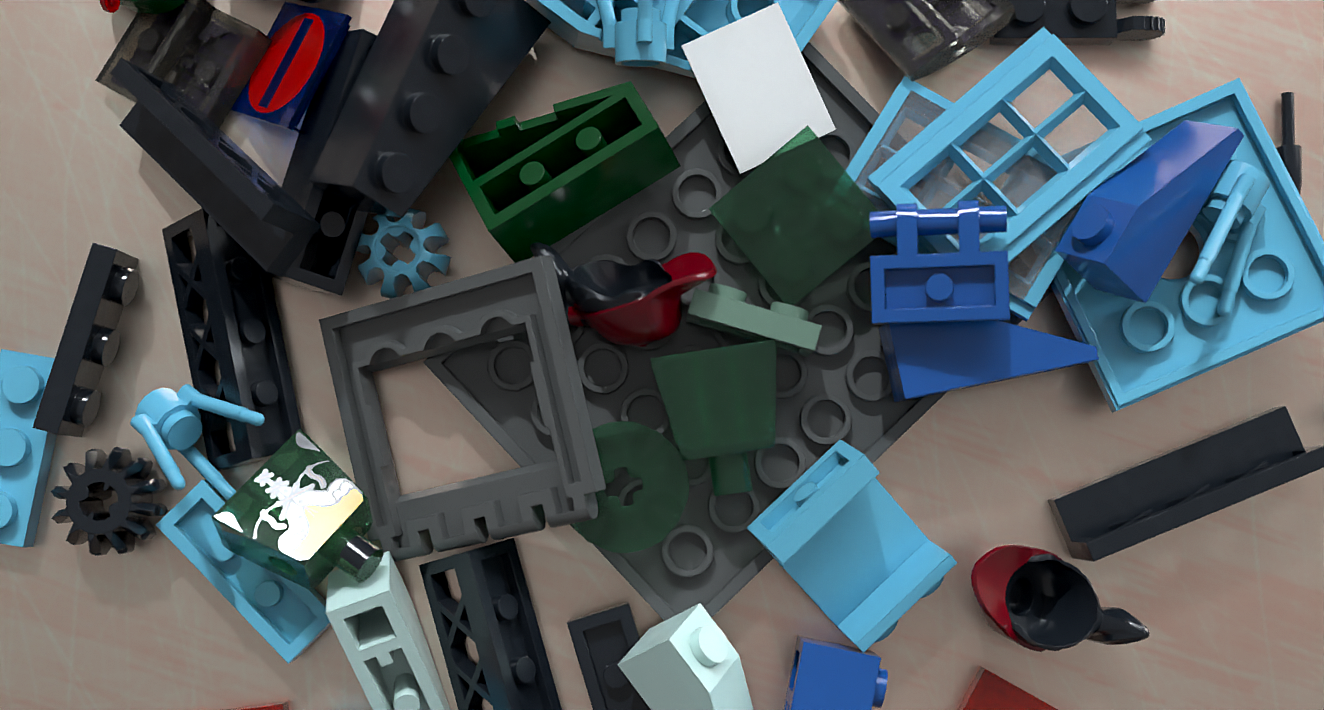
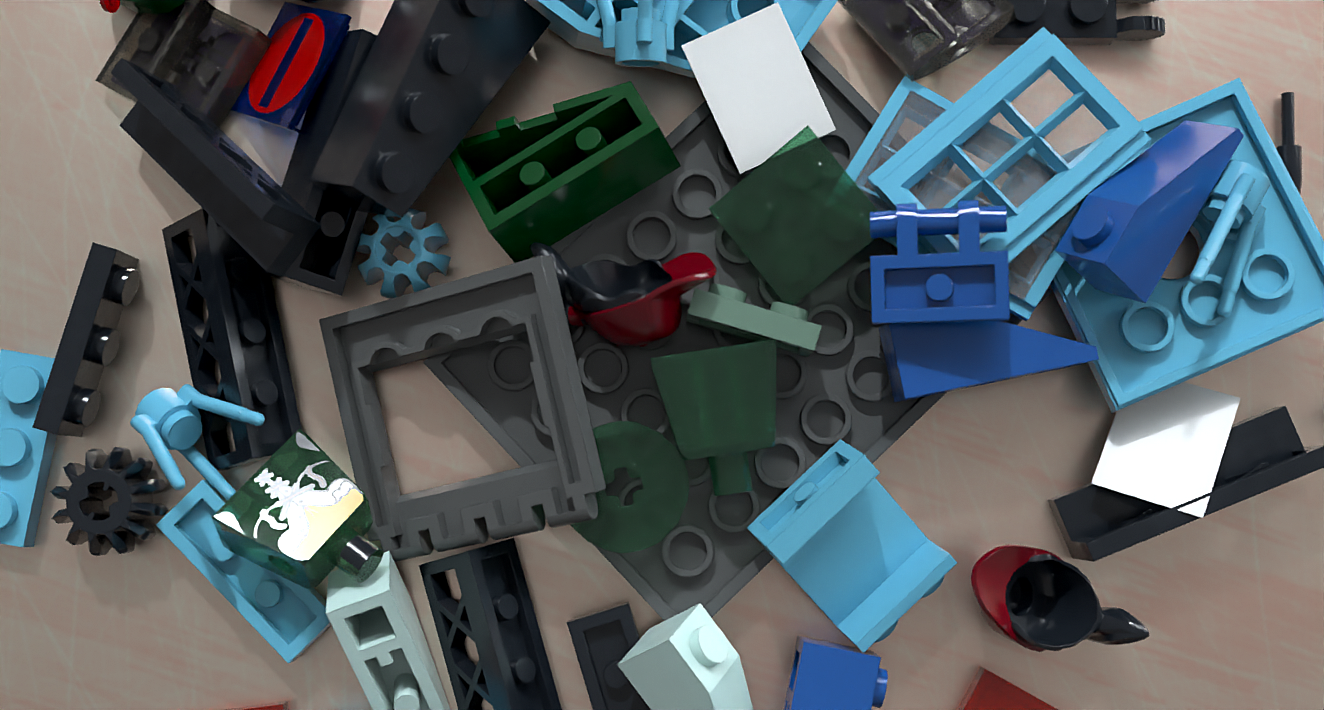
(1168, 446): none -> white sticker

